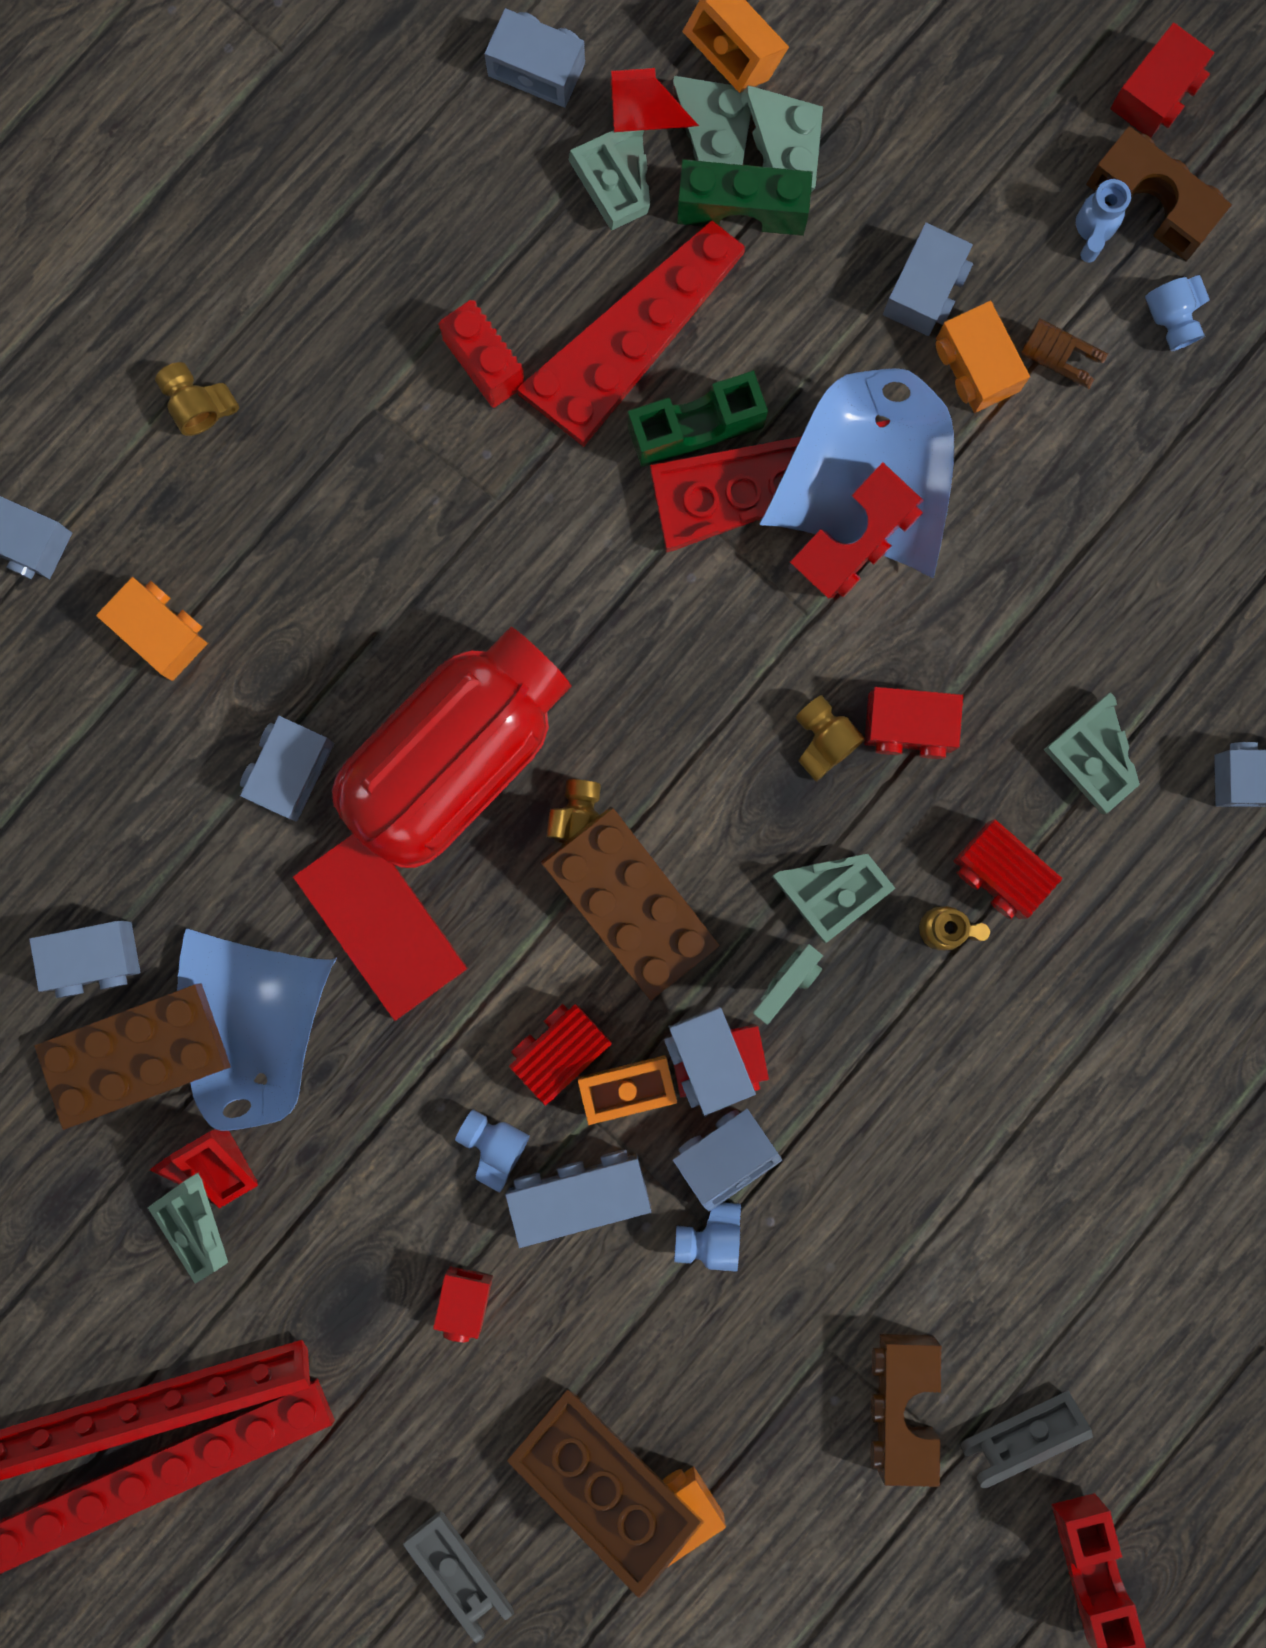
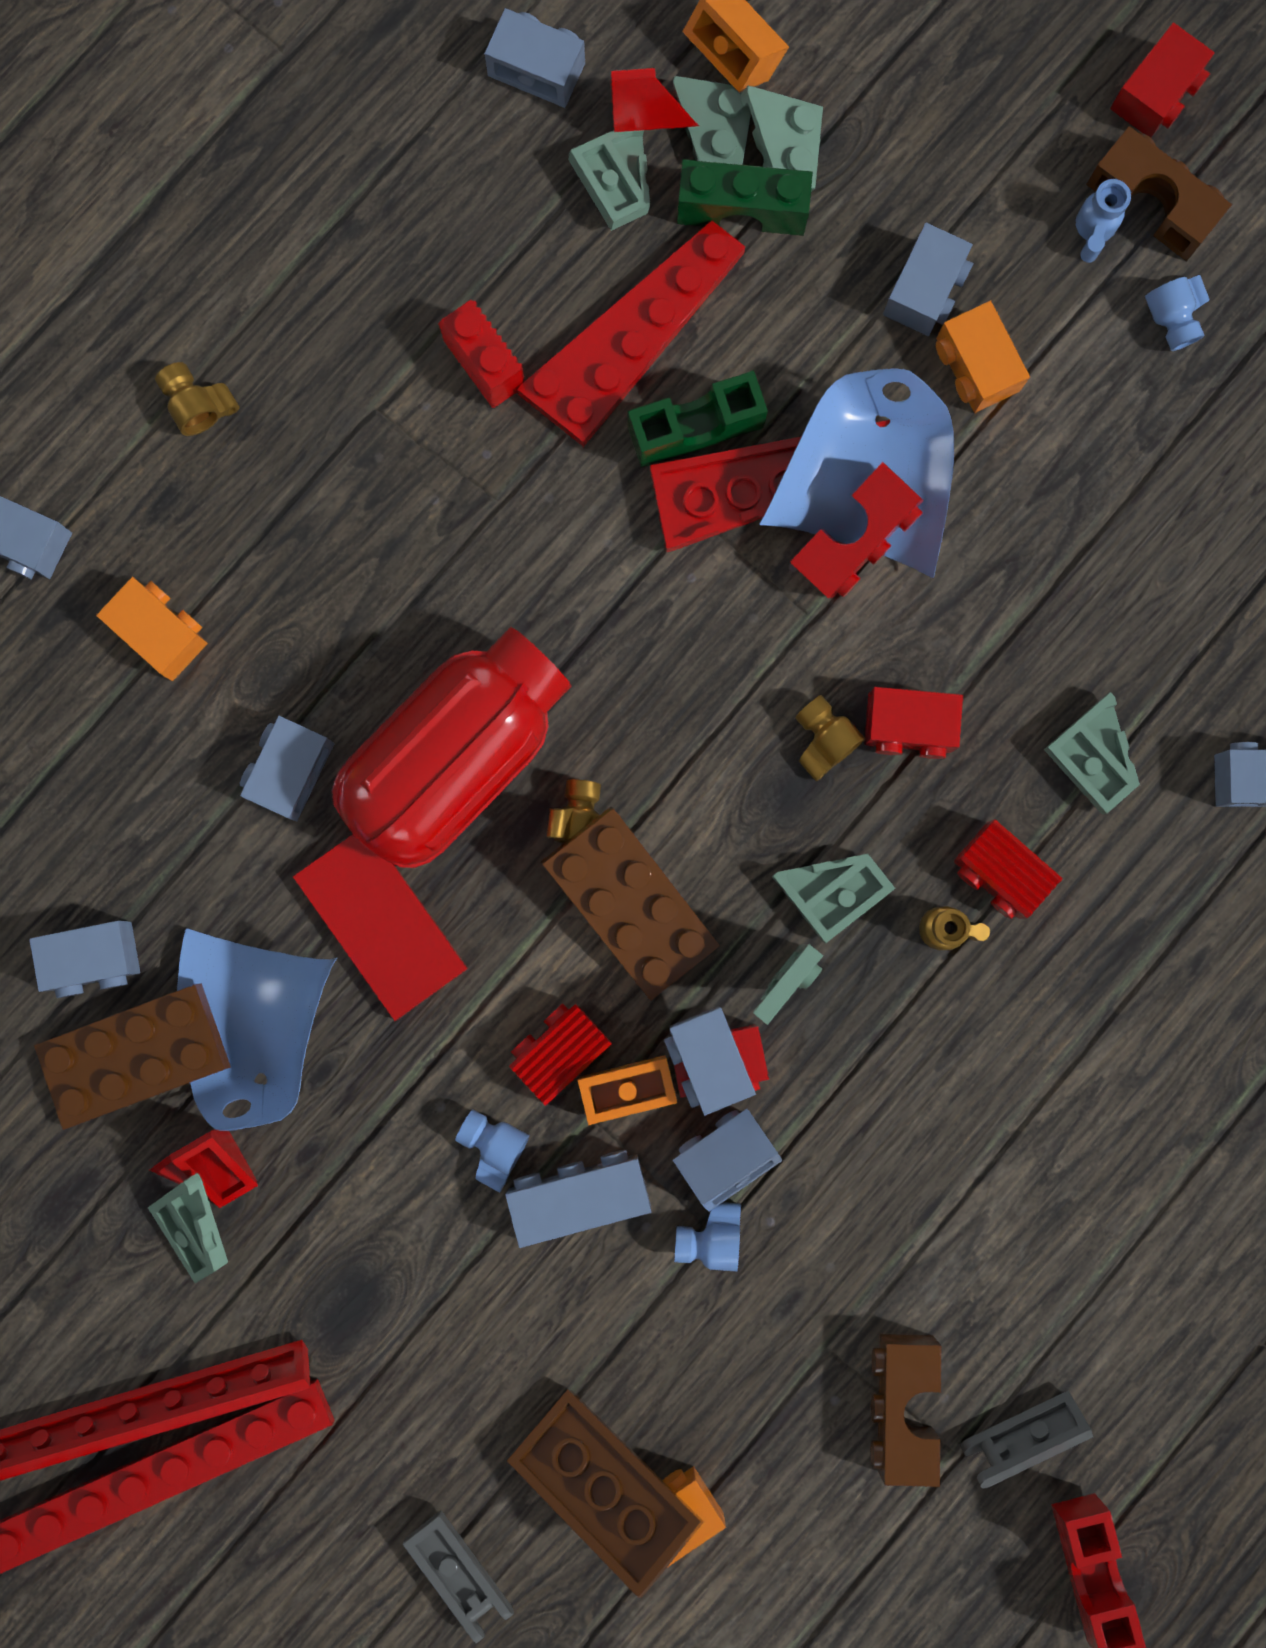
(462, 1304): red brick -> none
(1053, 347): reddish brown hinge -> none

